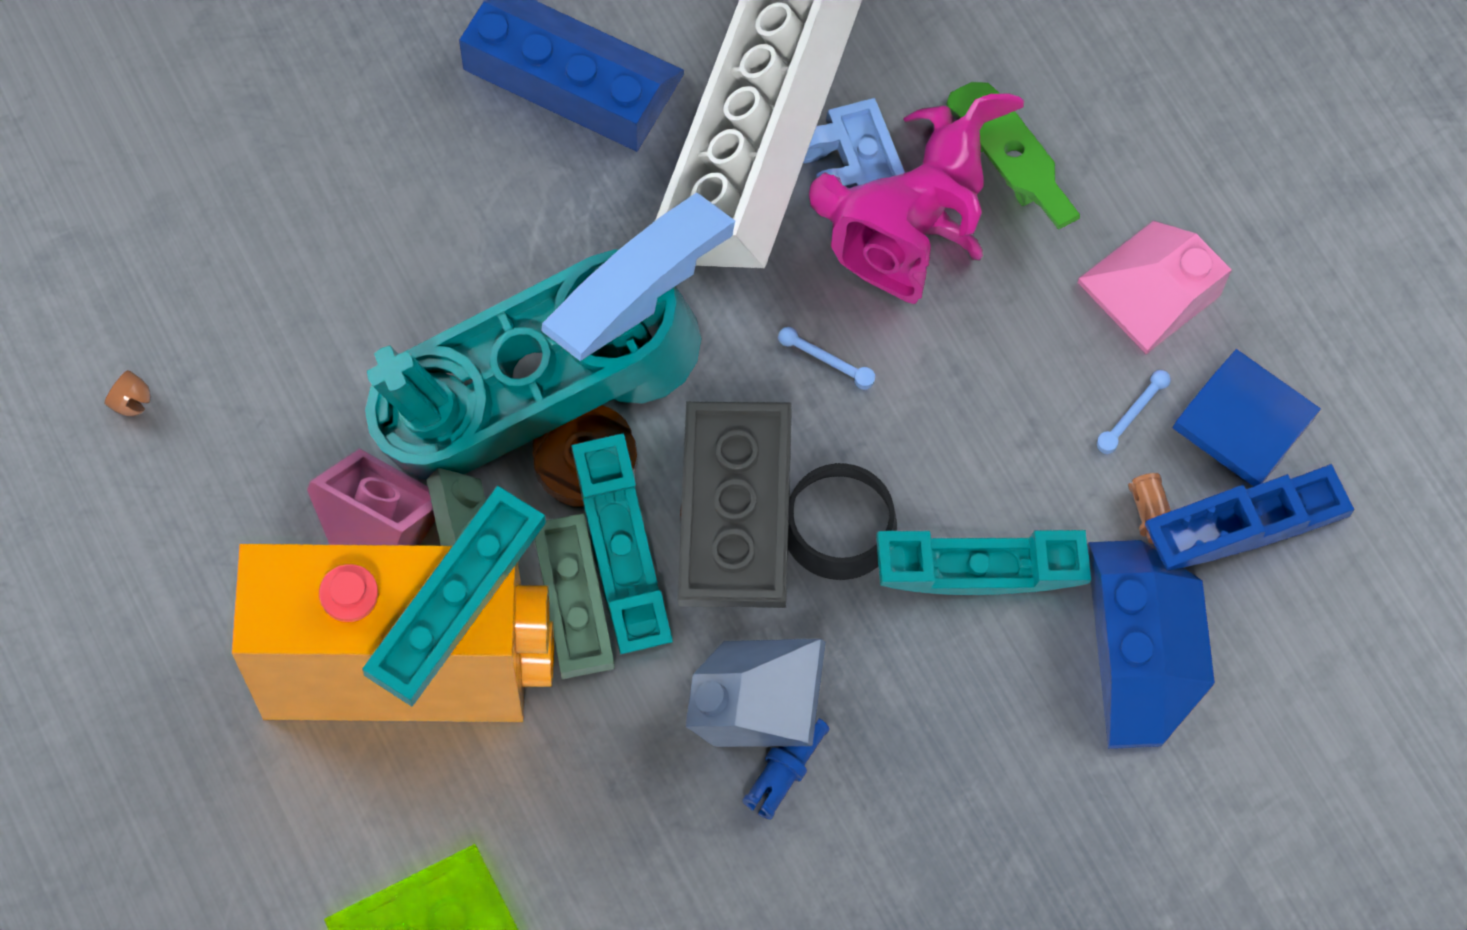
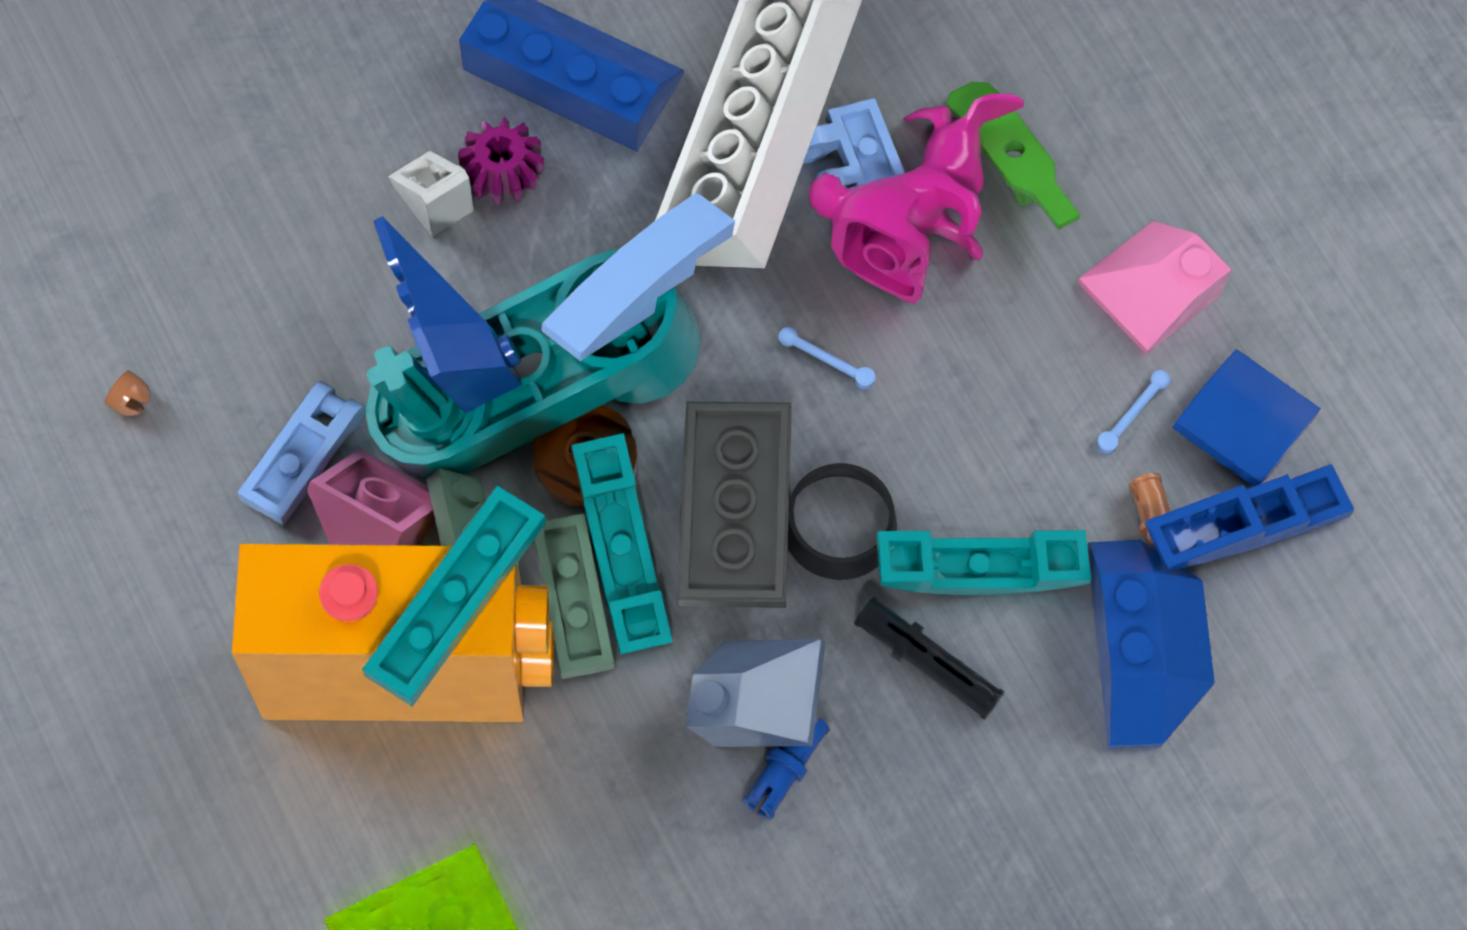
(300, 453): none -> light blue plate
(434, 191): none -> white slope
(451, 336): none -> blue wedge
(499, 145): none -> magenta gear
(927, 656): none -> black pin

